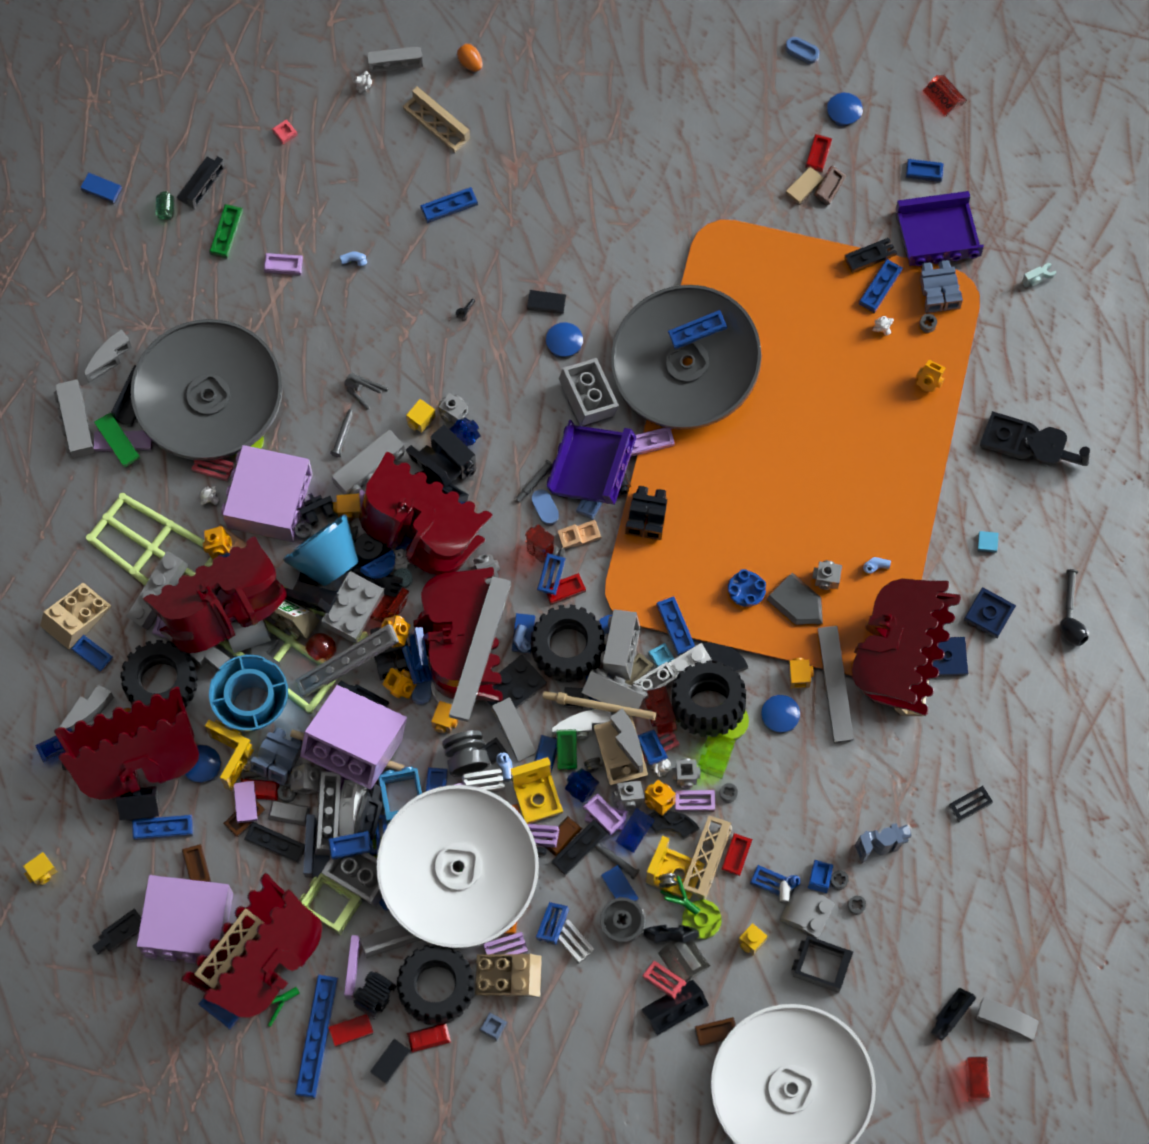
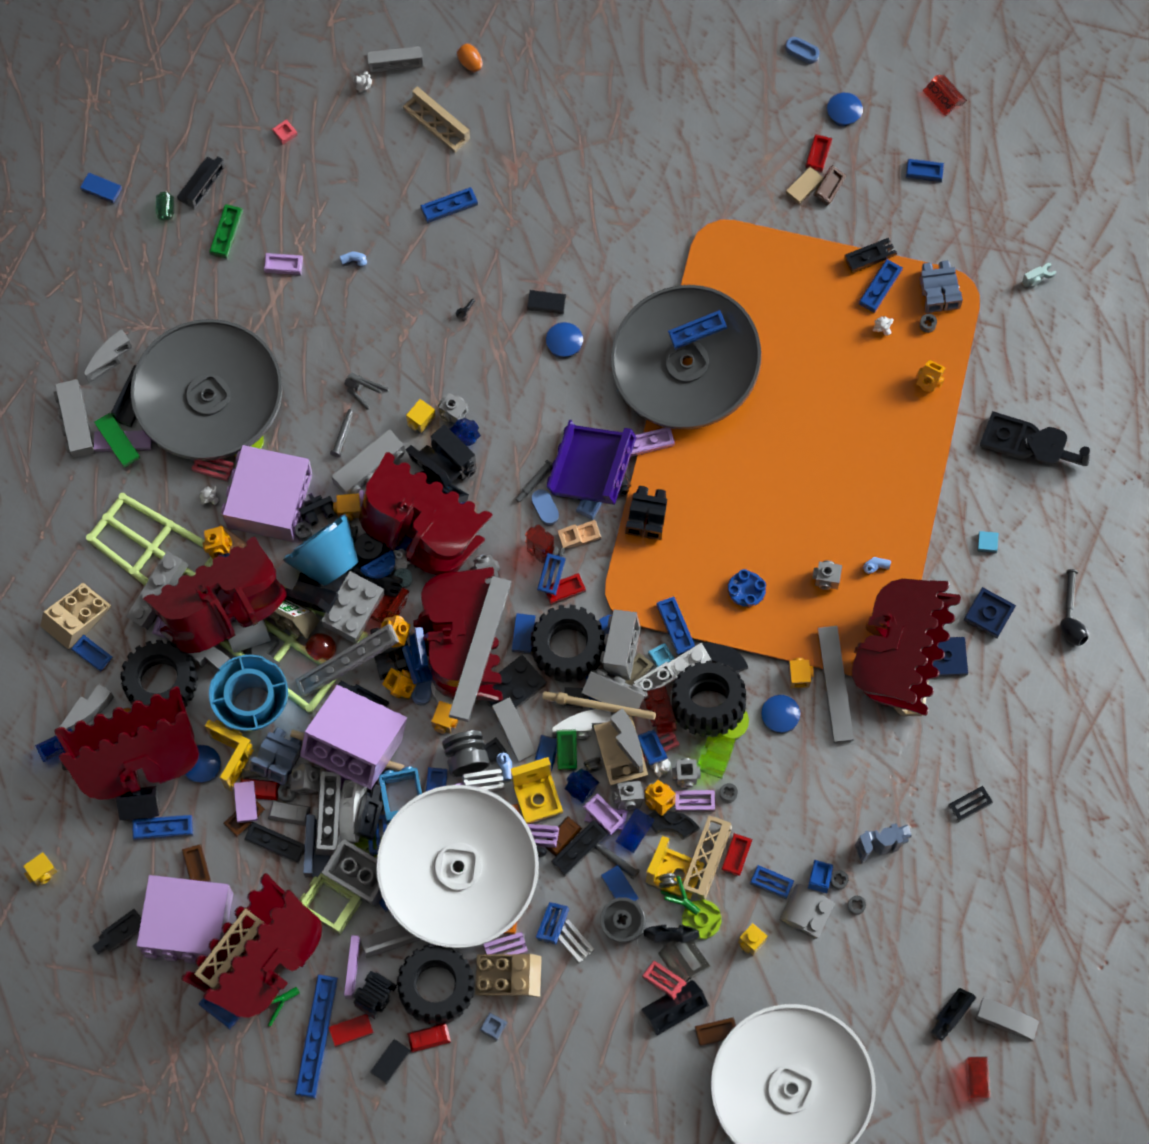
(350, 845): blue tile -> none
(519, 640): light blue arm -> none
(588, 392): light grey brick -> none
(787, 885): arm -> none
(797, 601): dark grey tile -> none
(827, 947): black window -> none
(938, 228): dark purple panel -> none

